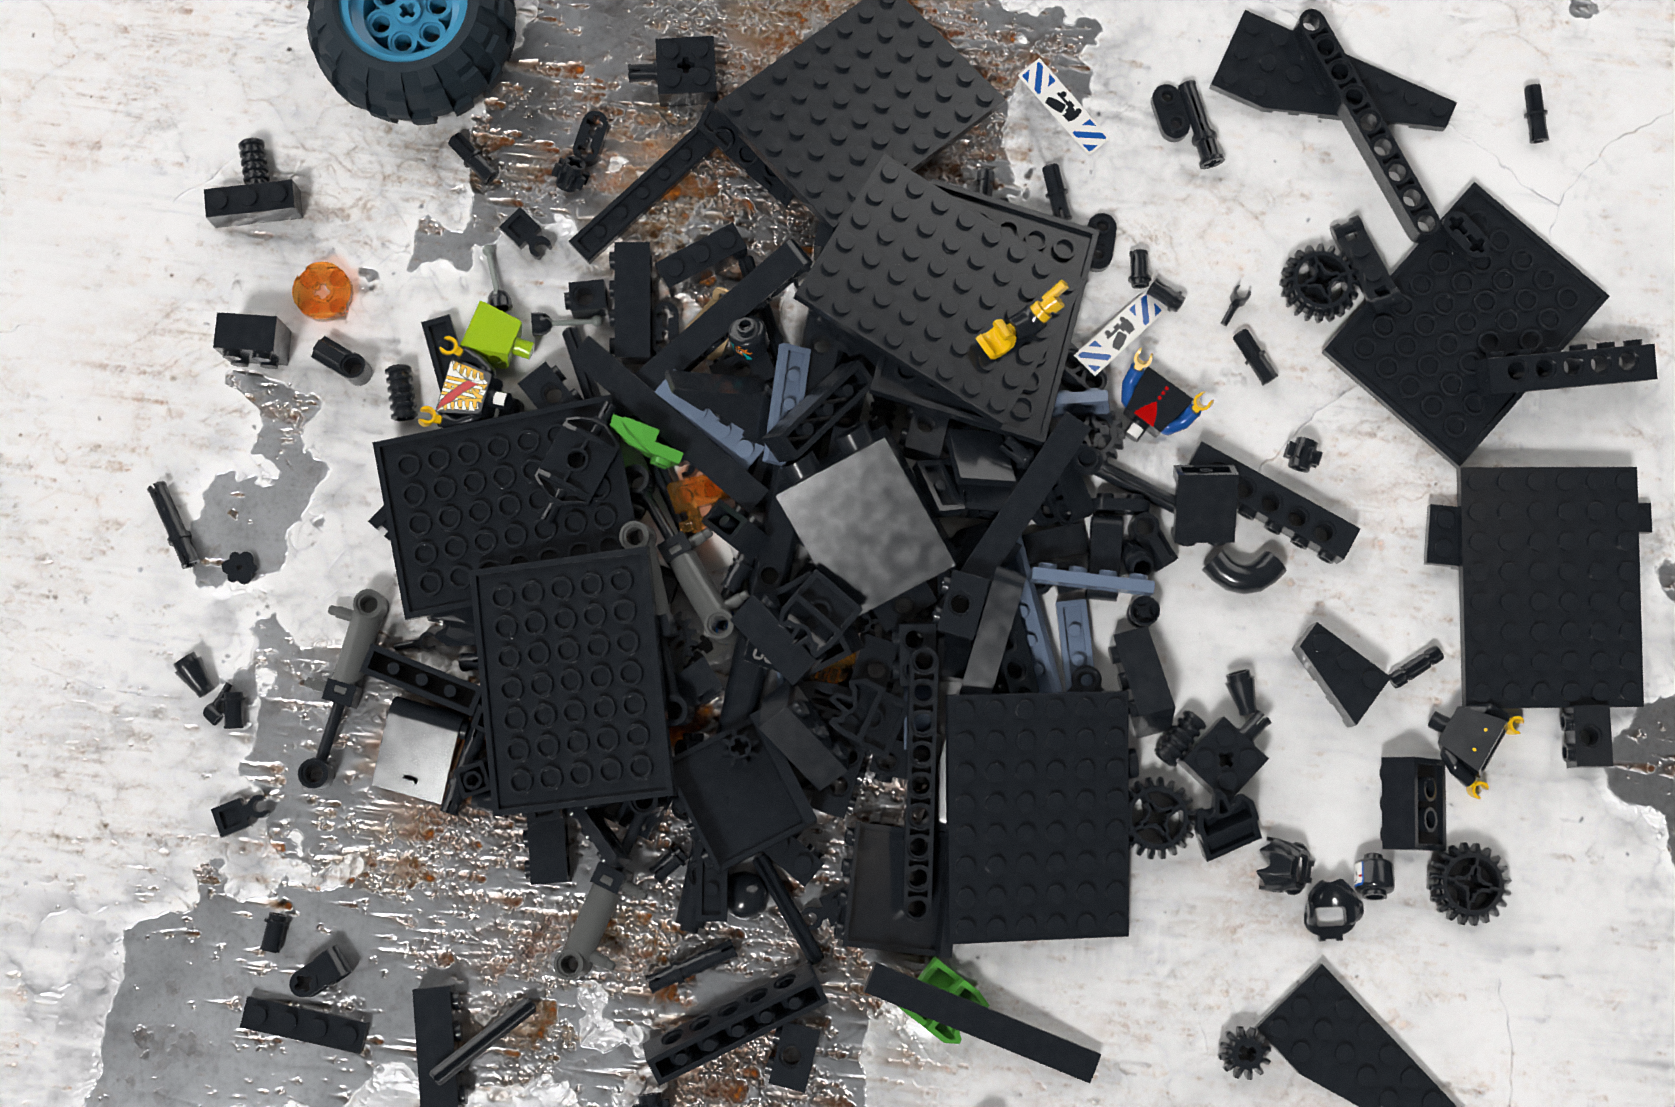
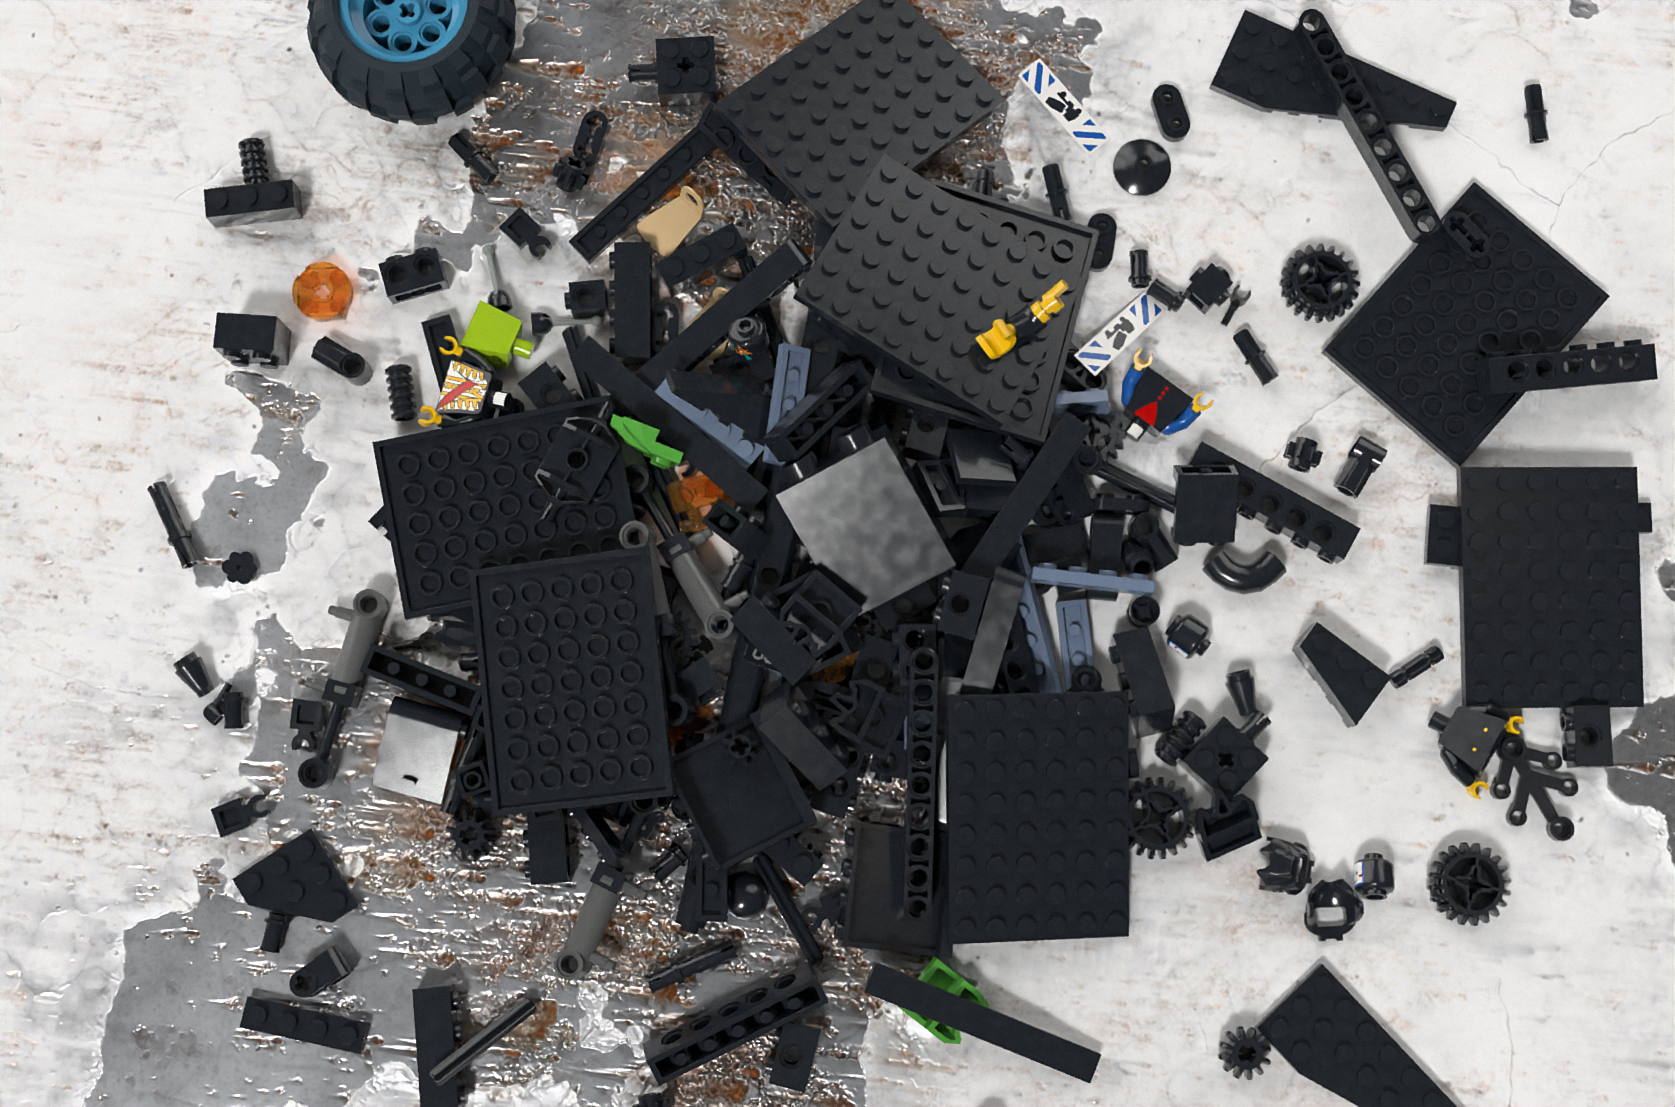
(299, 882): none -> black plate
(307, 717): none -> black plate
(414, 283): none -> black brick
(474, 845): none -> black gear
(672, 222): none -> tan piece
(1141, 180): none -> black dish
(1188, 636): none -> black head
(1204, 137): black pin -> none
(1208, 288): none -> black brick
(1363, 460): none -> black piece
(1372, 272): black plate -> none
(1413, 804): black slope -> none
(1530, 783): none -> black plant

